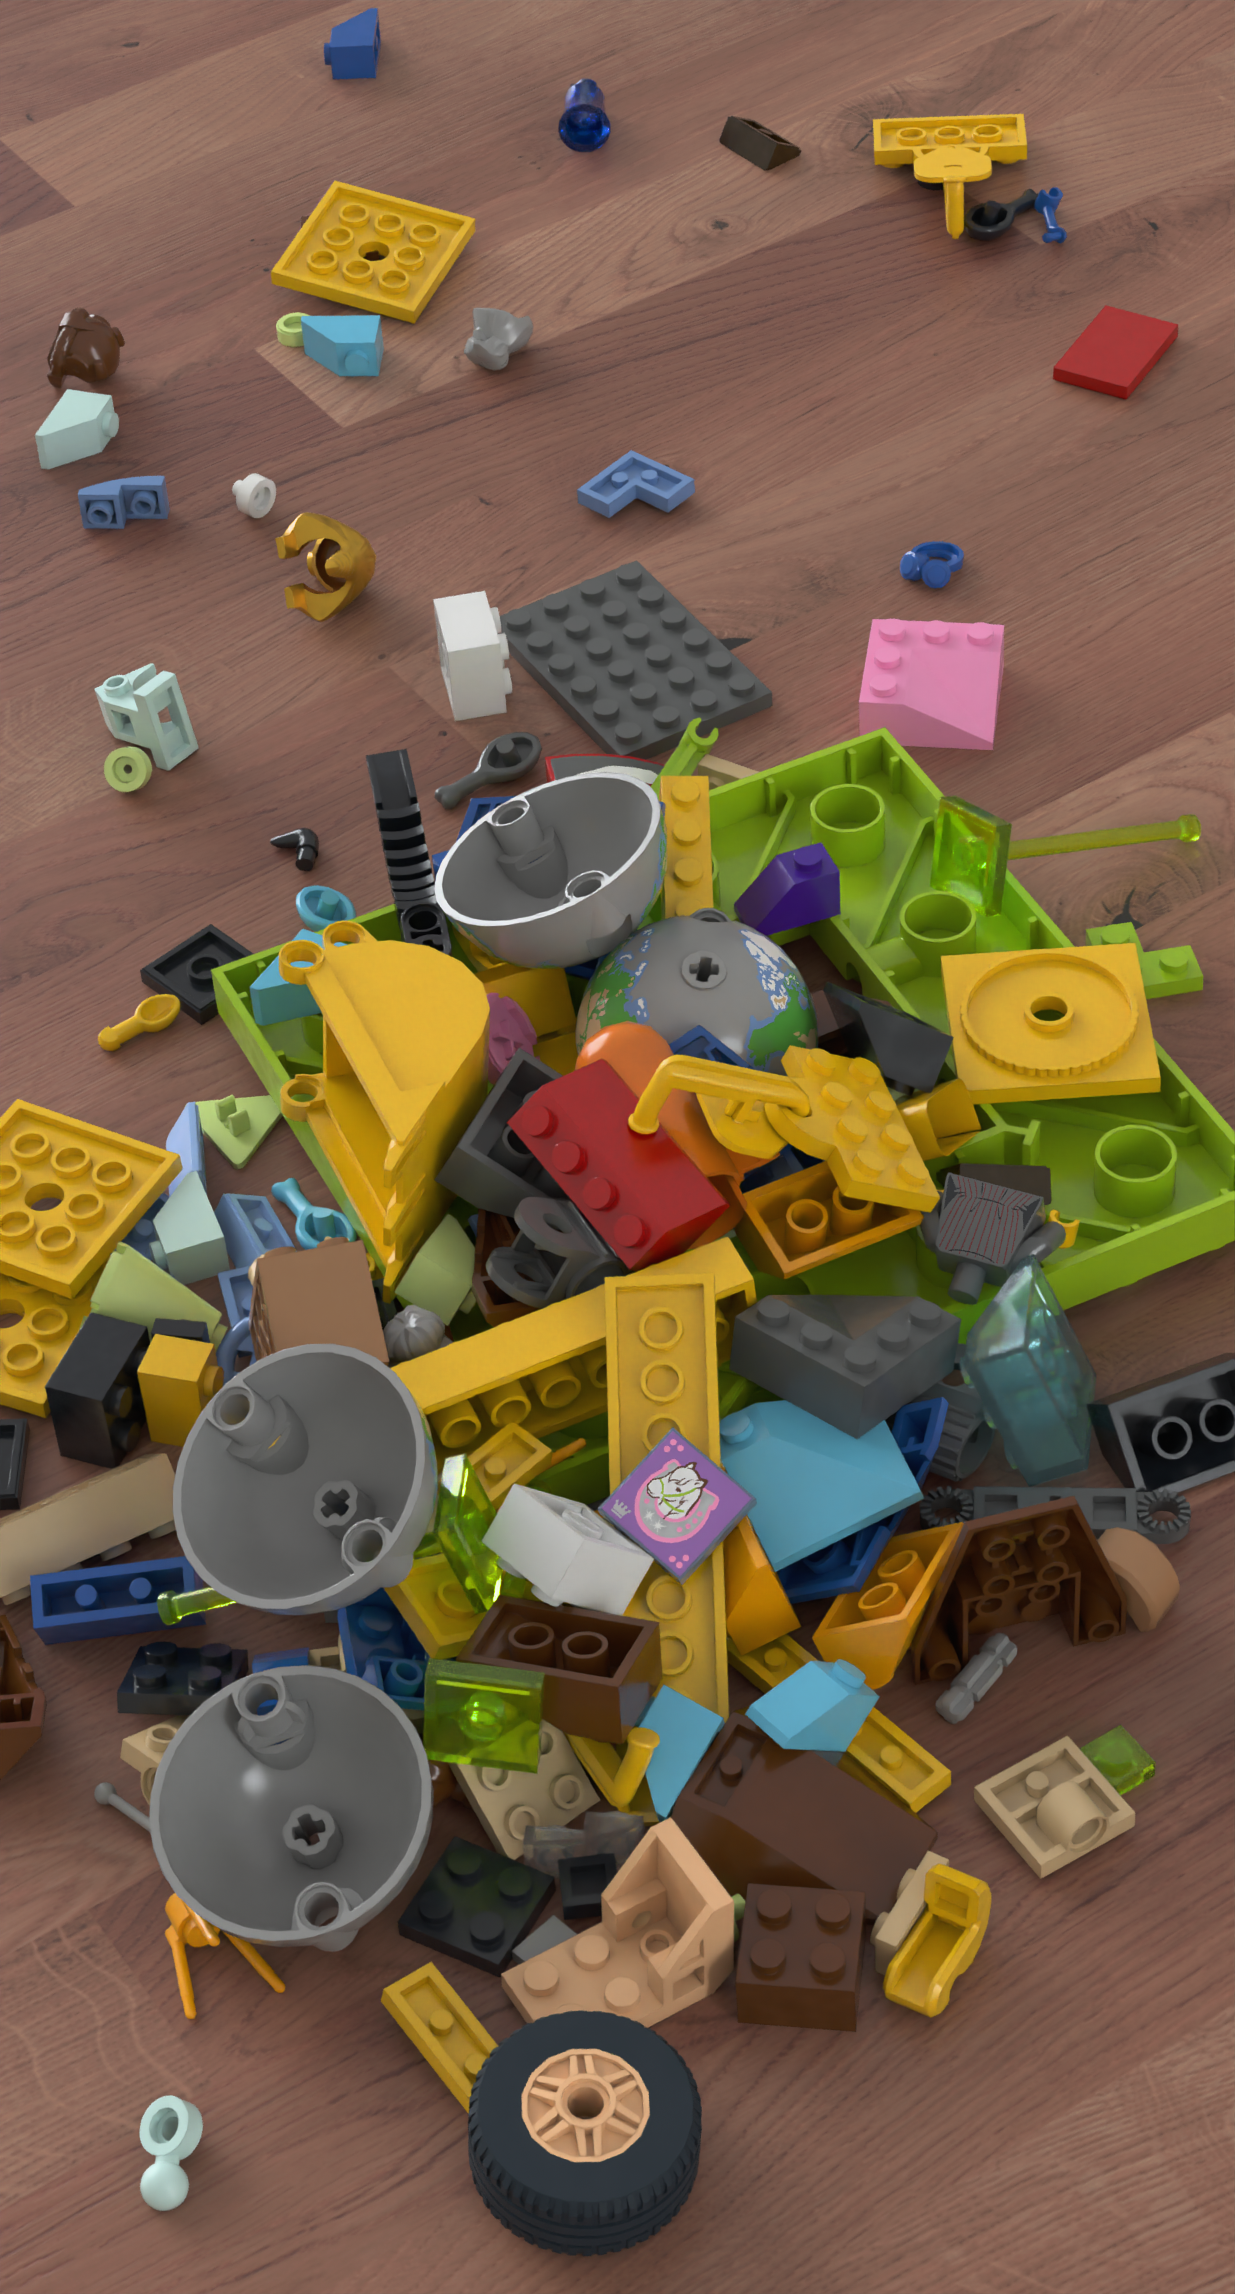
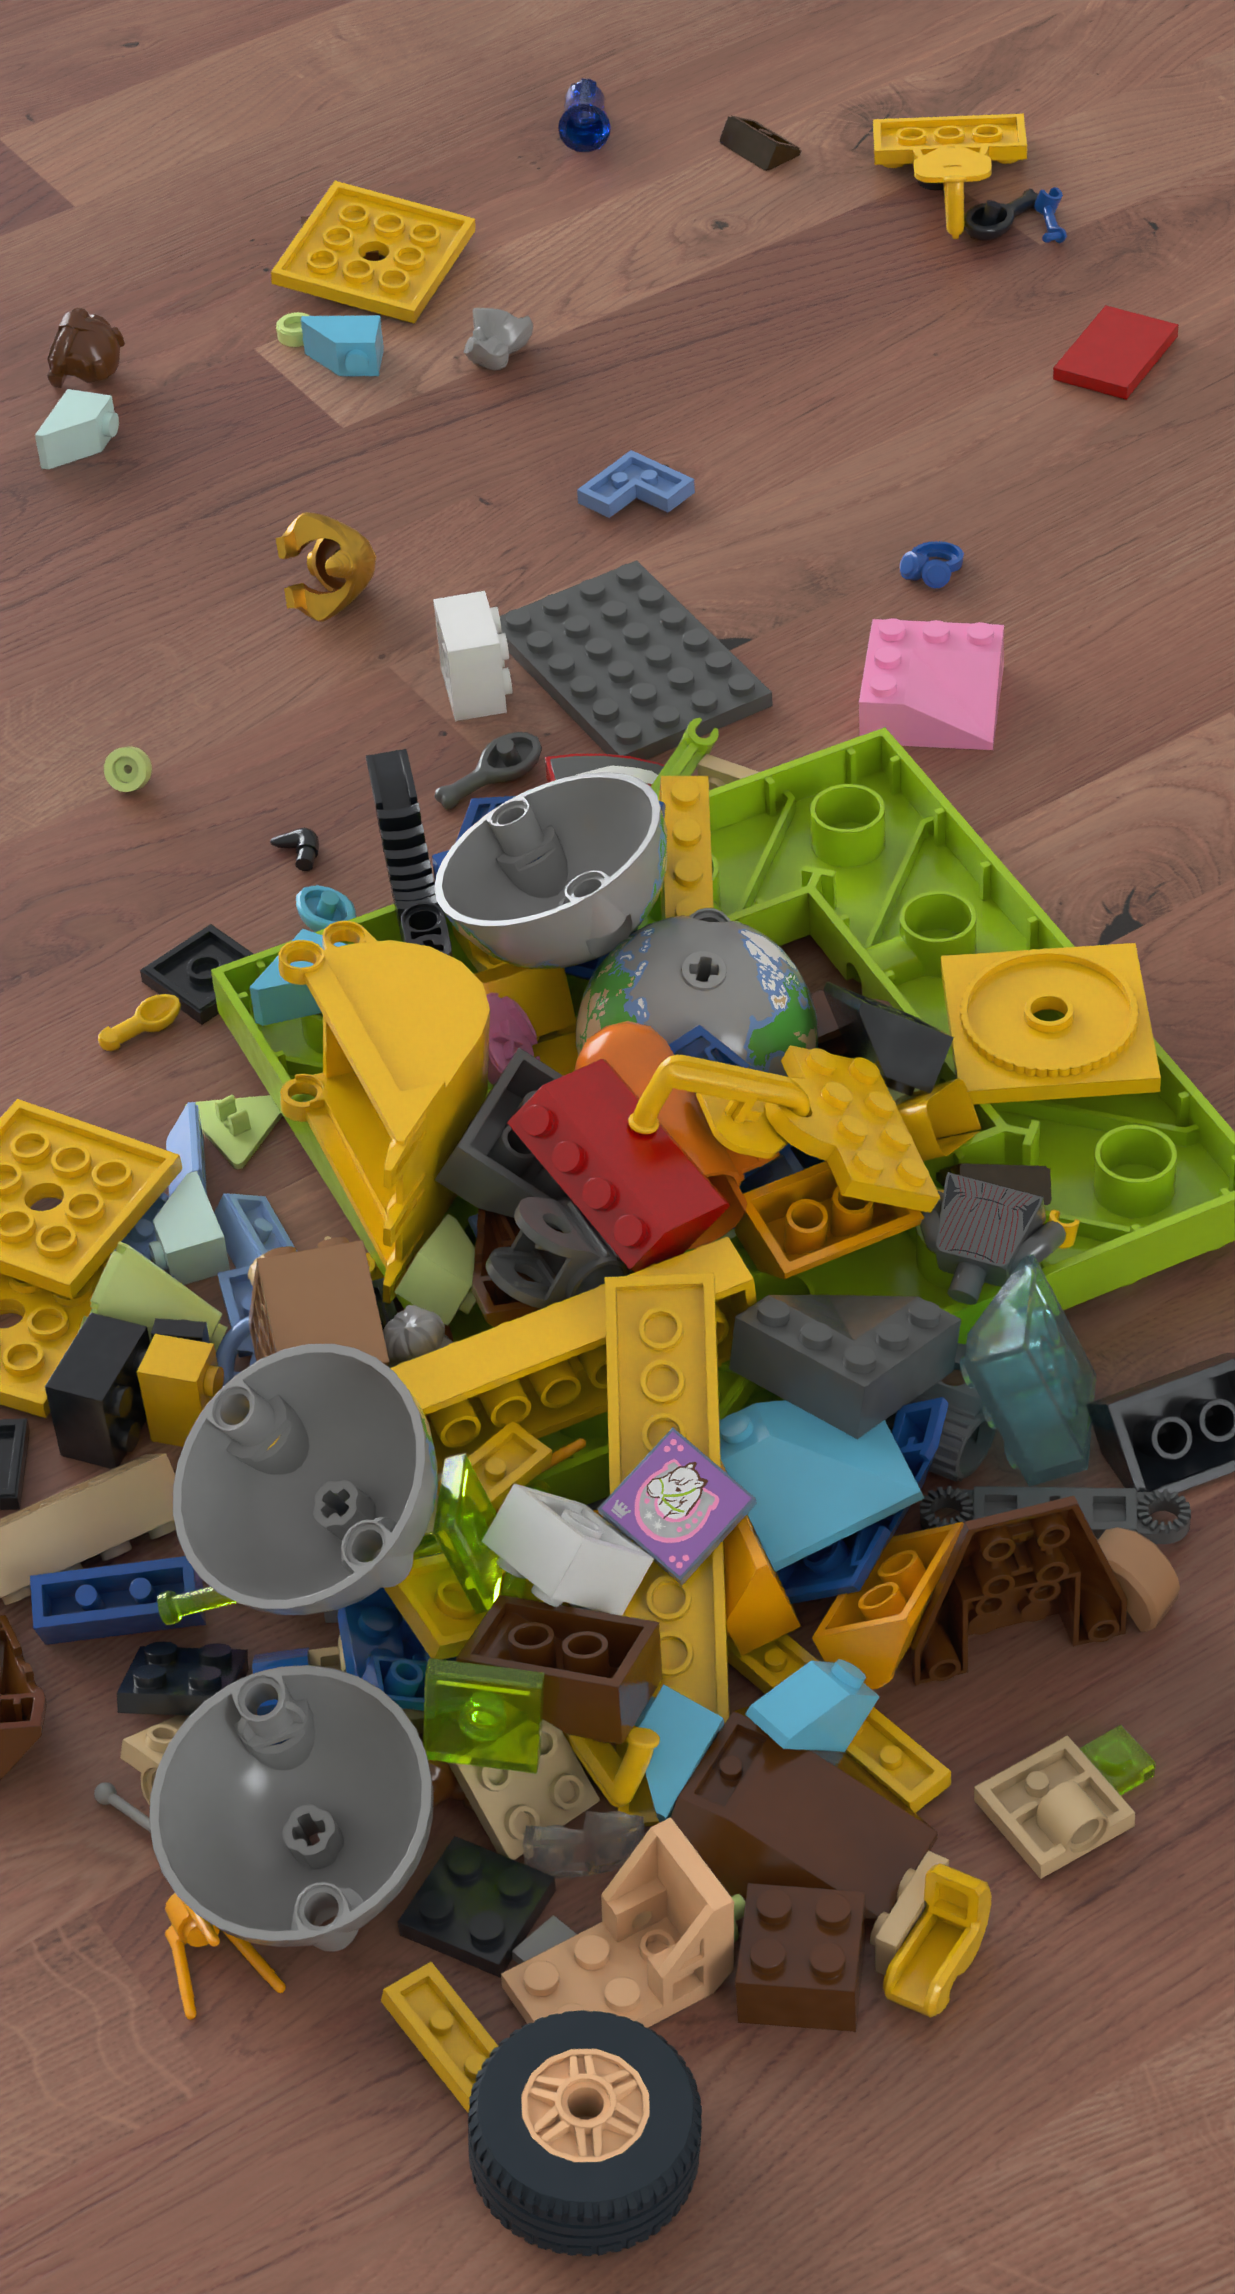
(115, 501): medium blue slope -> none
(132, 708): light aqua tile -> none
(171, 2133): light aqua plate -> none
(254, 495): white tile -> none
(312, 1222): medium azure piece -> none
(355, 47): blue slope -> none
(583, 1882): black plate -> none
(792, 891): dark purple slope -> none
(976, 845): clear neon green tile -> none
(976, 1678): light grey axle -> none
(1162, 971): lime plate -> none

